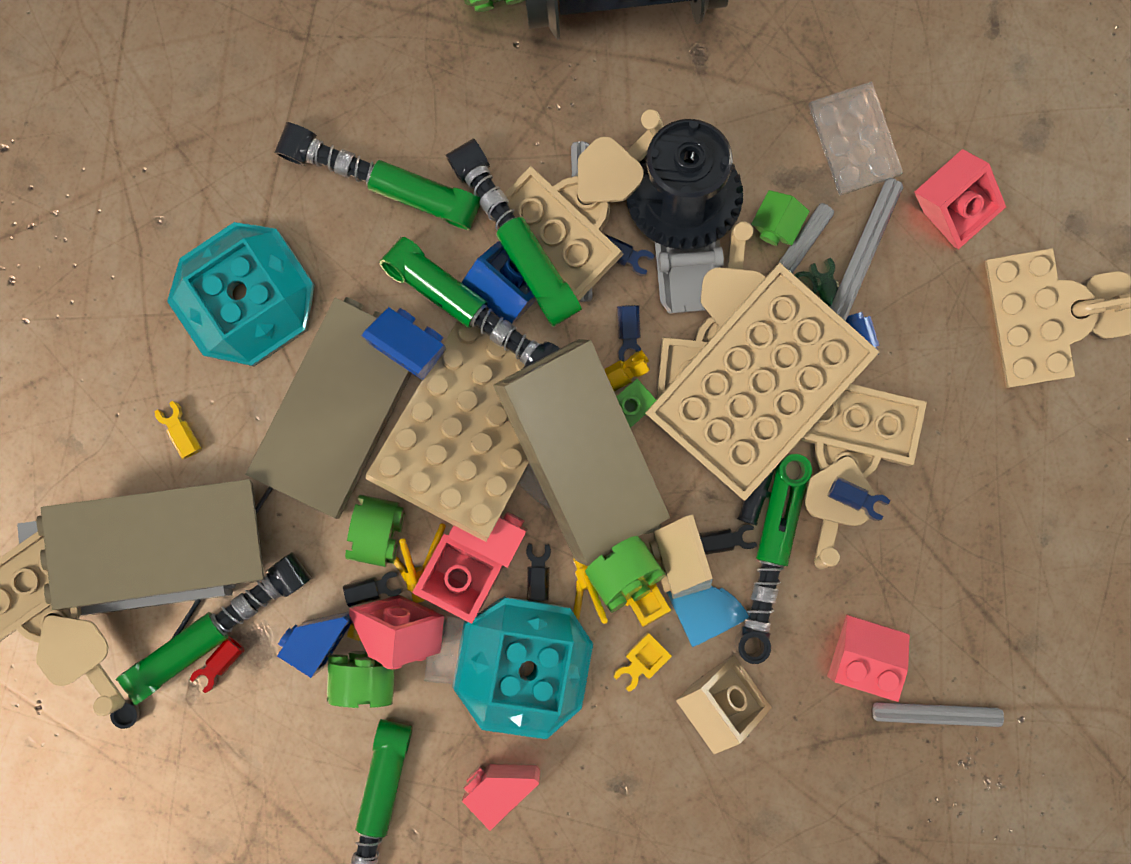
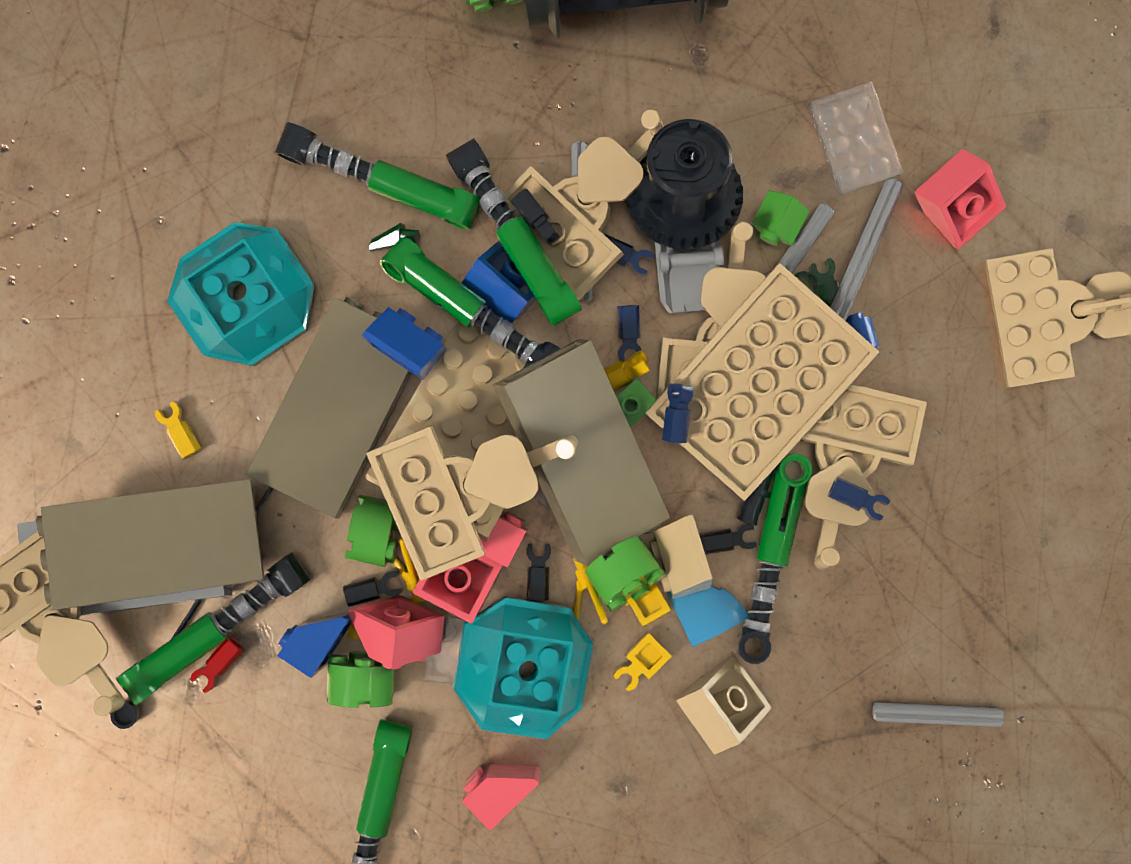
(391, 236): none -> dark green bar
(437, 504): none -> tan plate
(534, 215): none -> black bar
(677, 414): none -> dark blue bar
(871, 658): coral slope -> none

